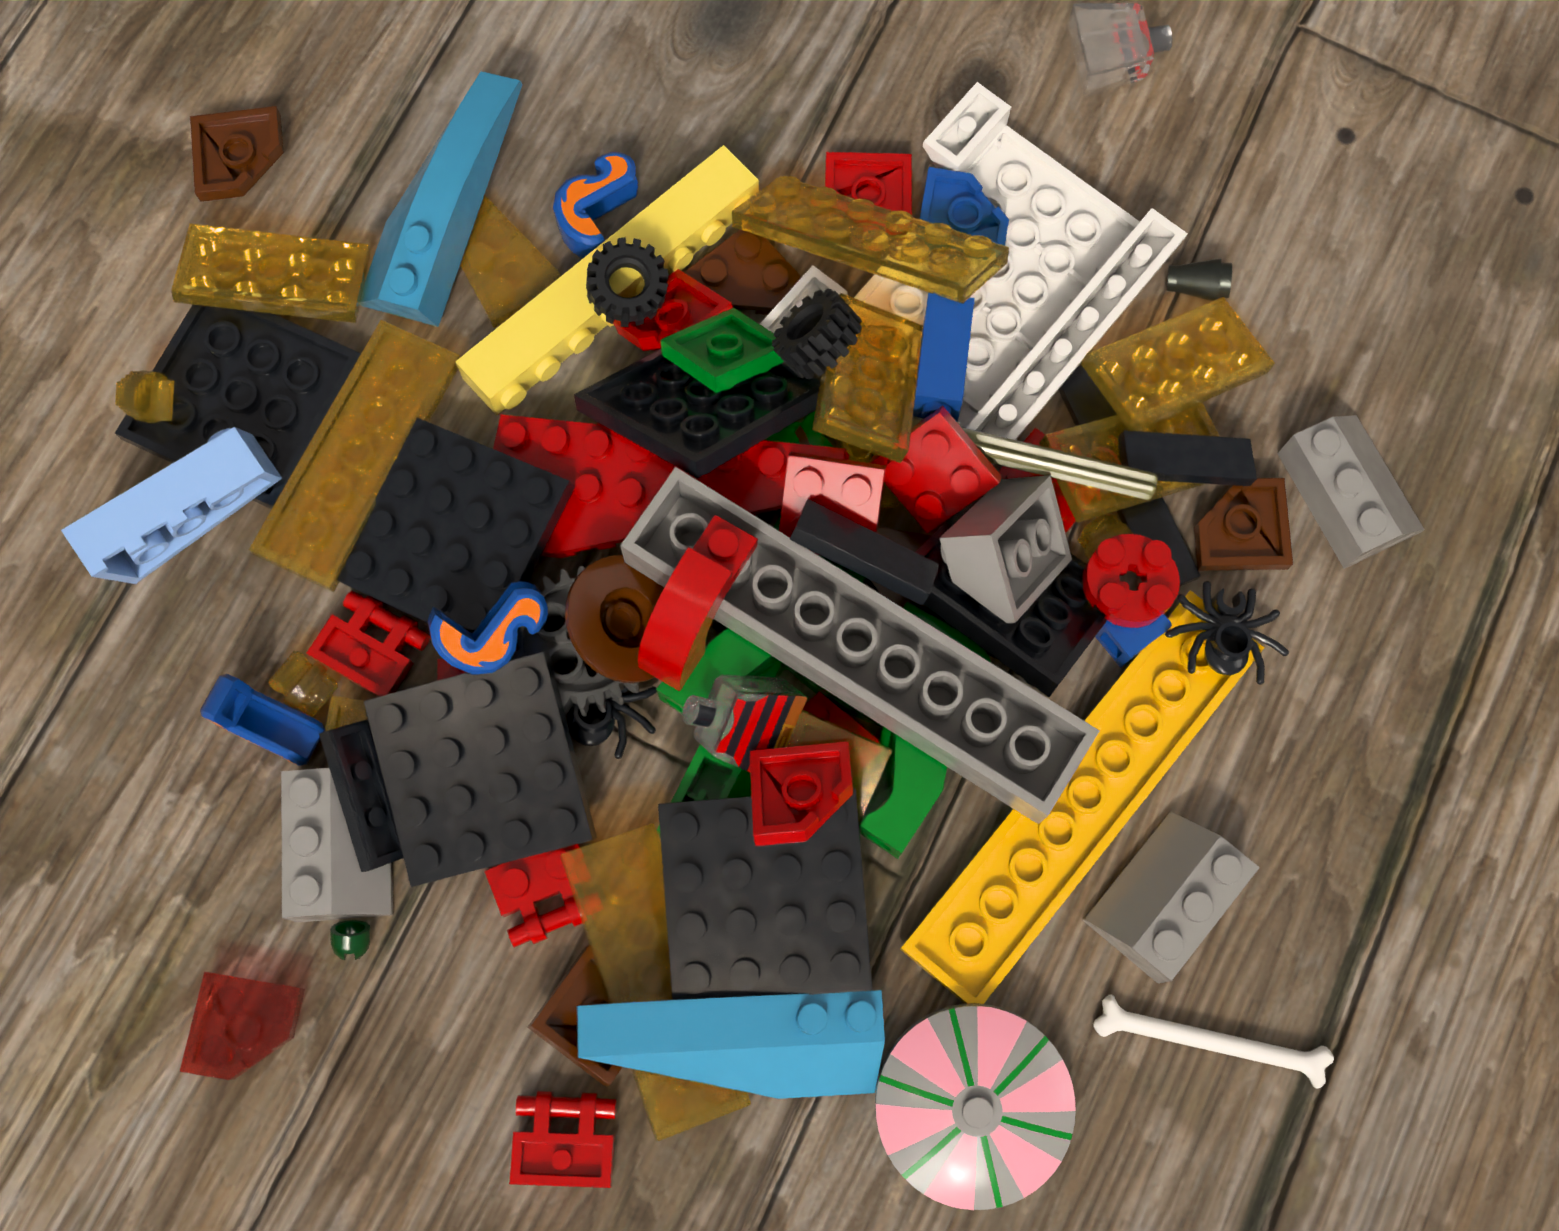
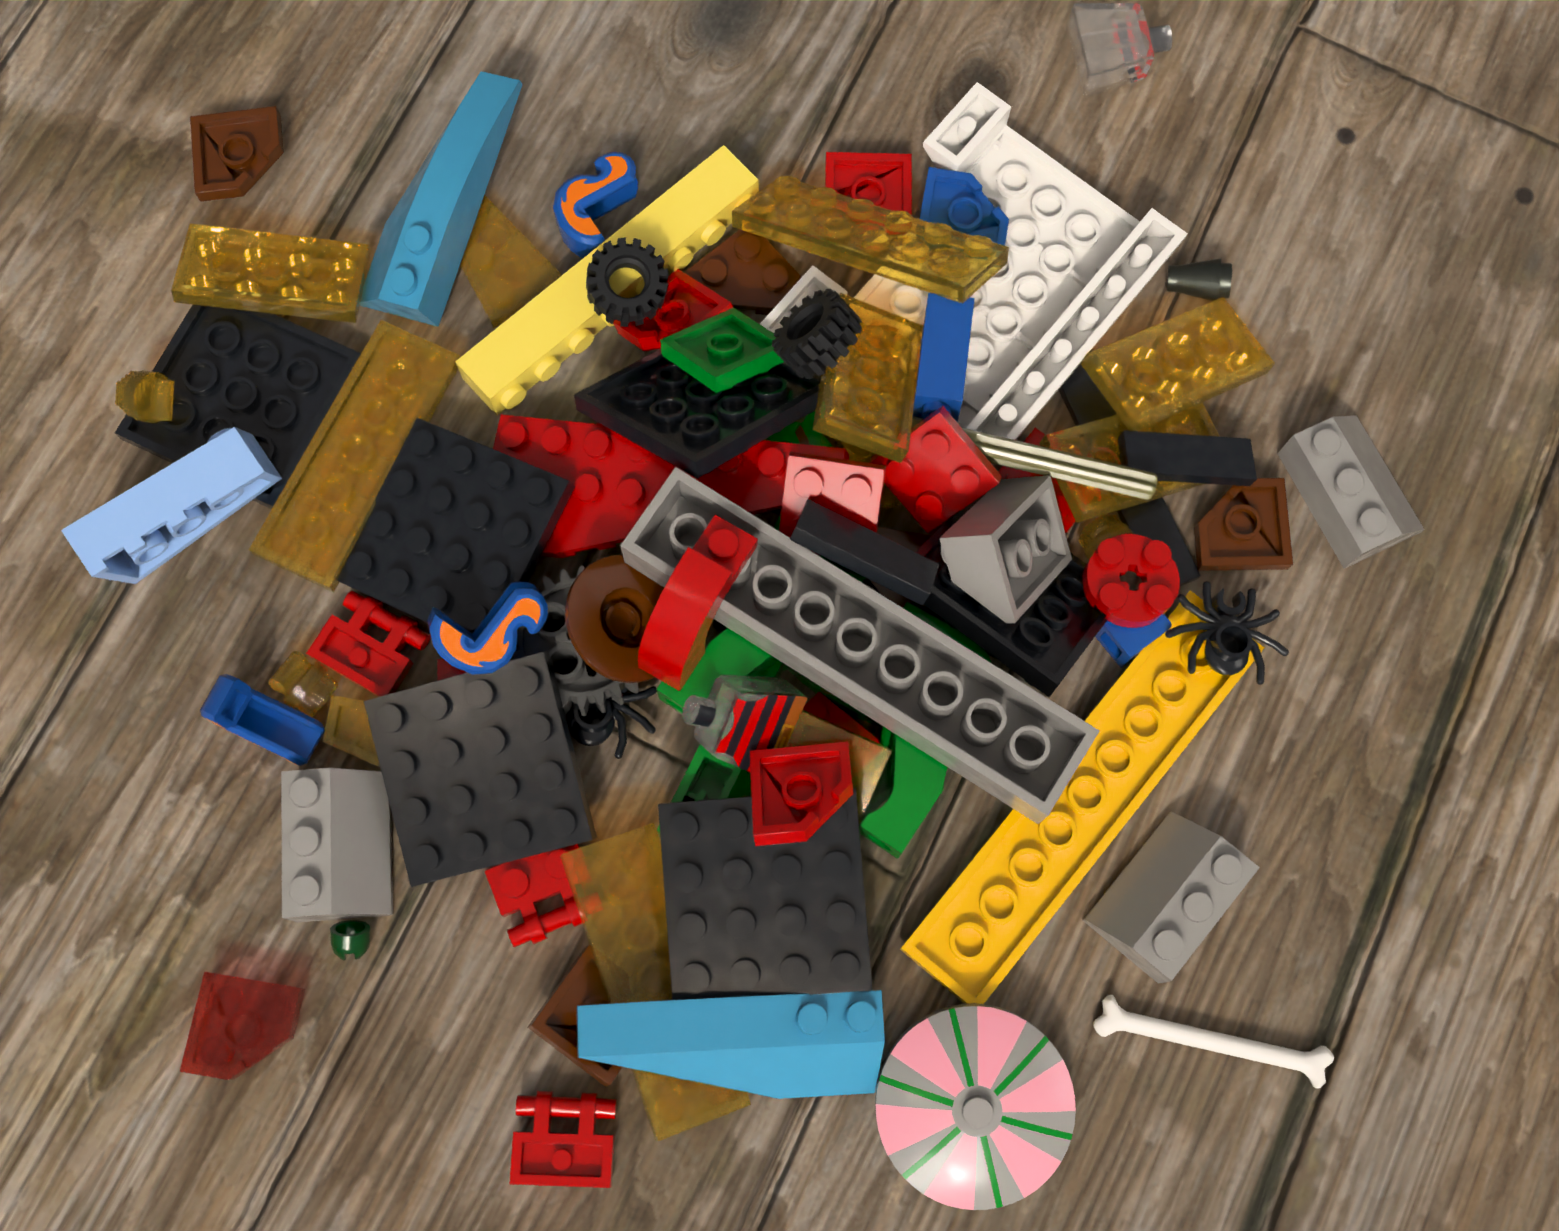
(362, 794): black tile -> none

